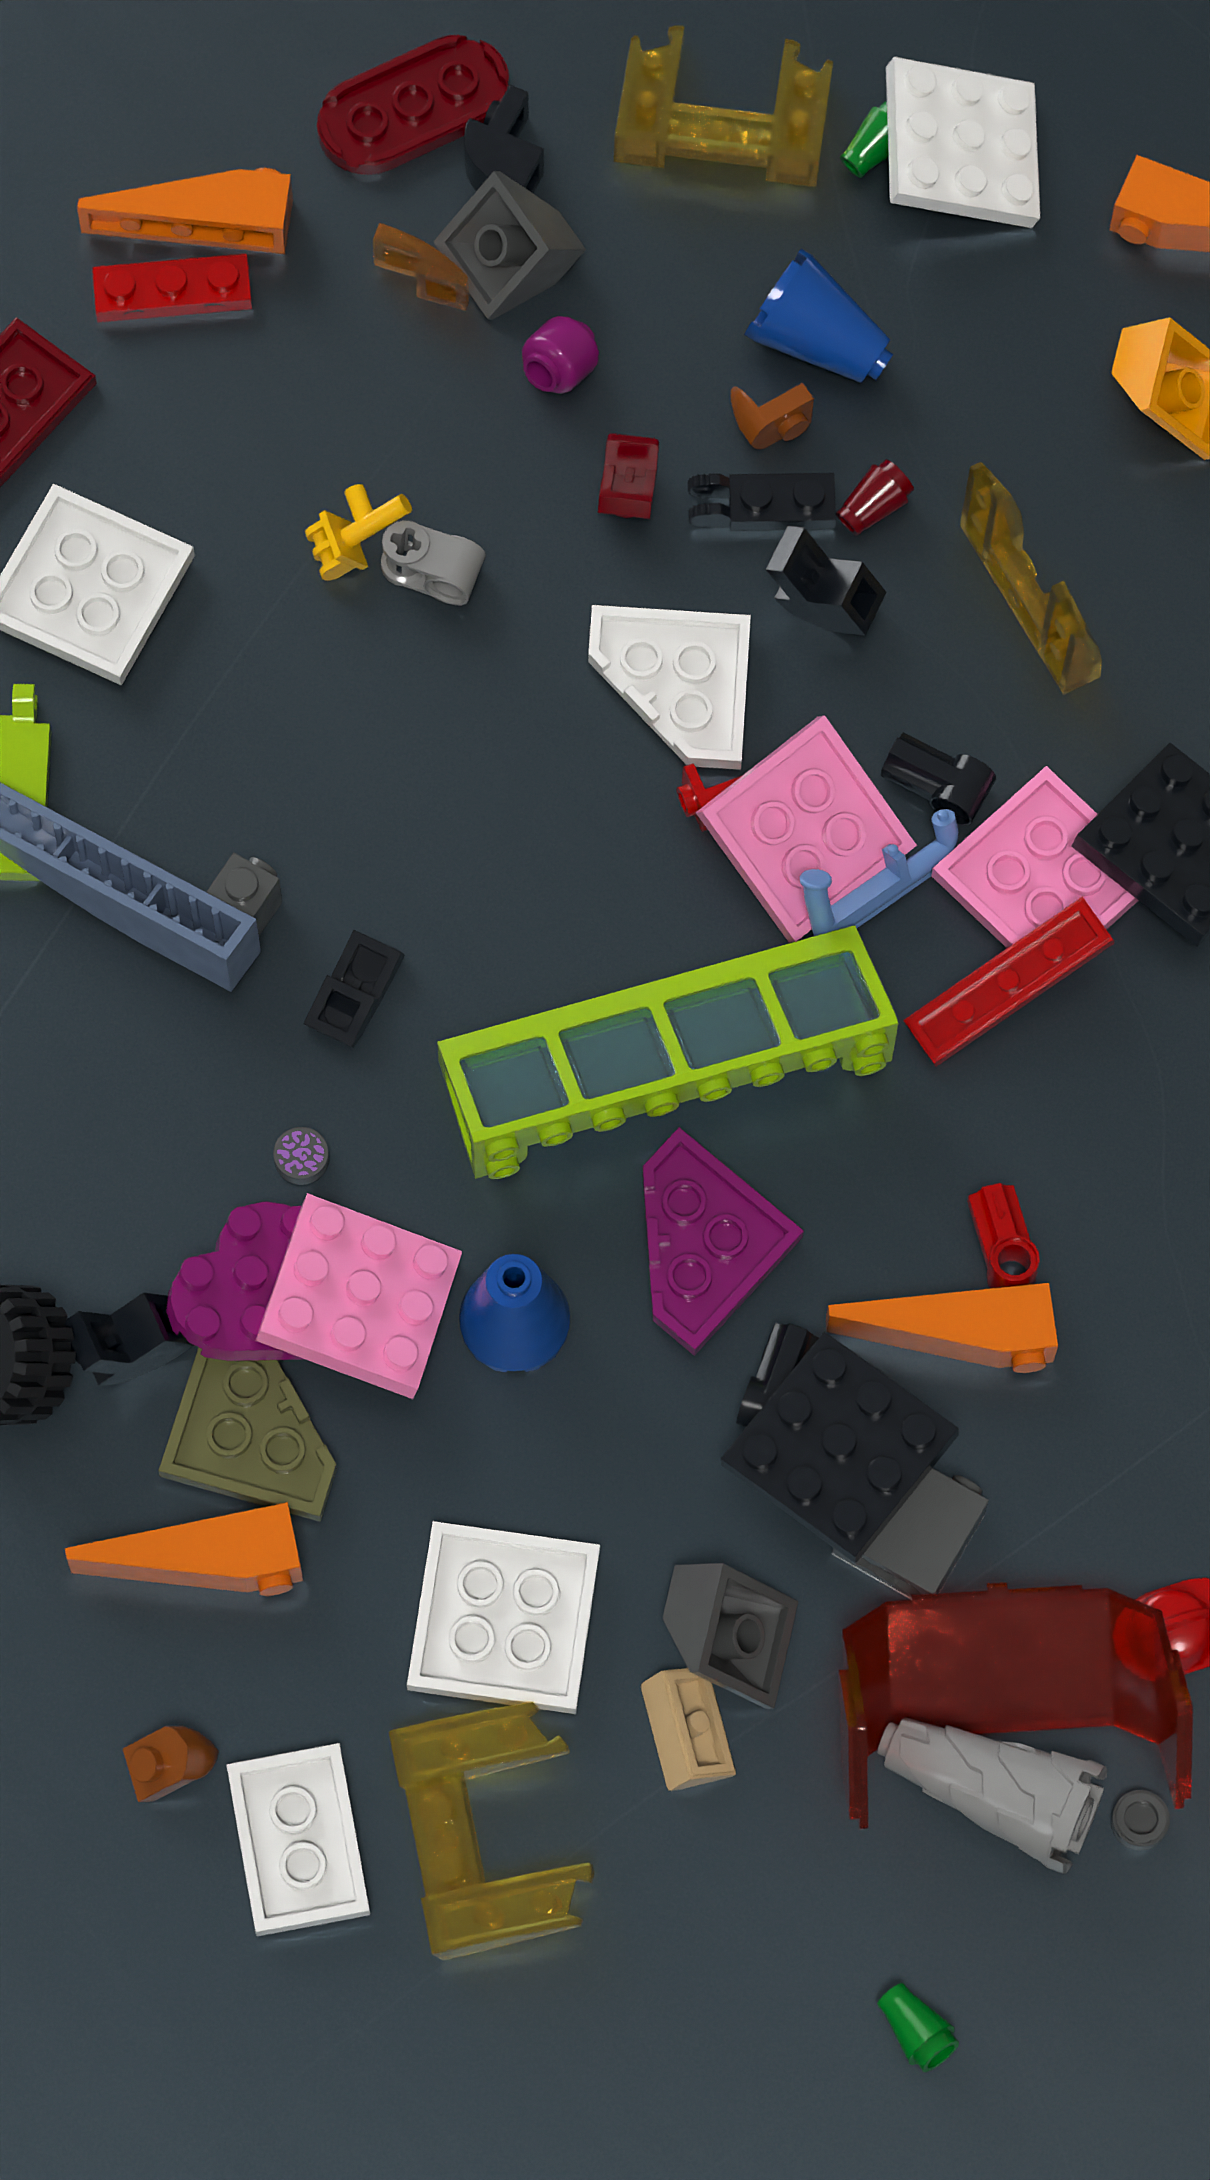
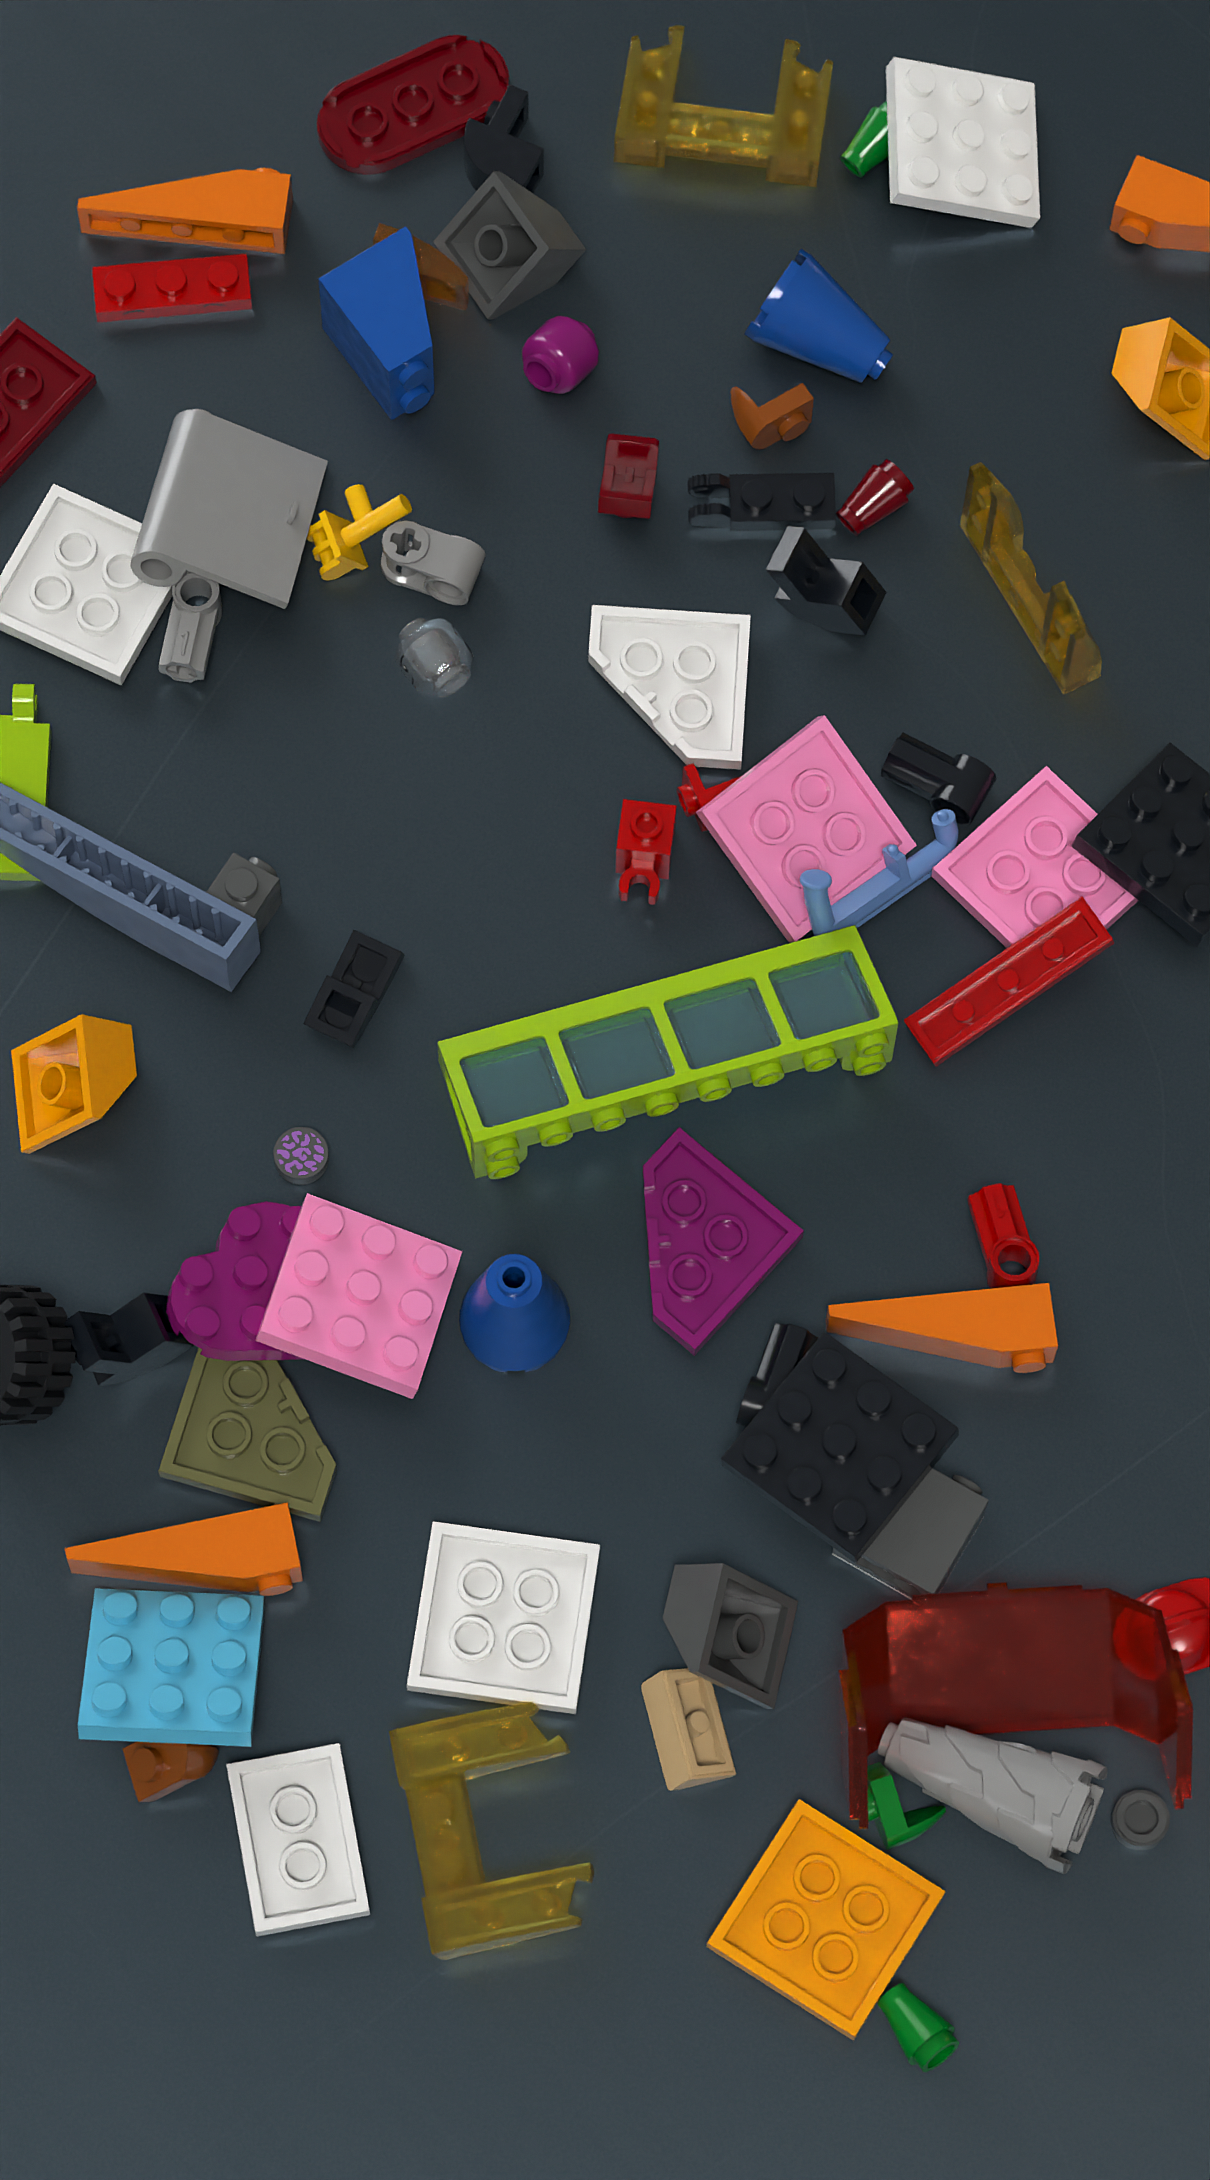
(70, 1077): none -> light orange slope
(171, 1667): none -> medium azure plate
(190, 629): none -> light grey piece
(228, 509): none -> light grey door
(381, 323): none -> blue slope
(434, 657): none -> clear head
(644, 846): none -> red brick
(825, 1919): none -> light orange plate
(885, 1809): none -> green plate

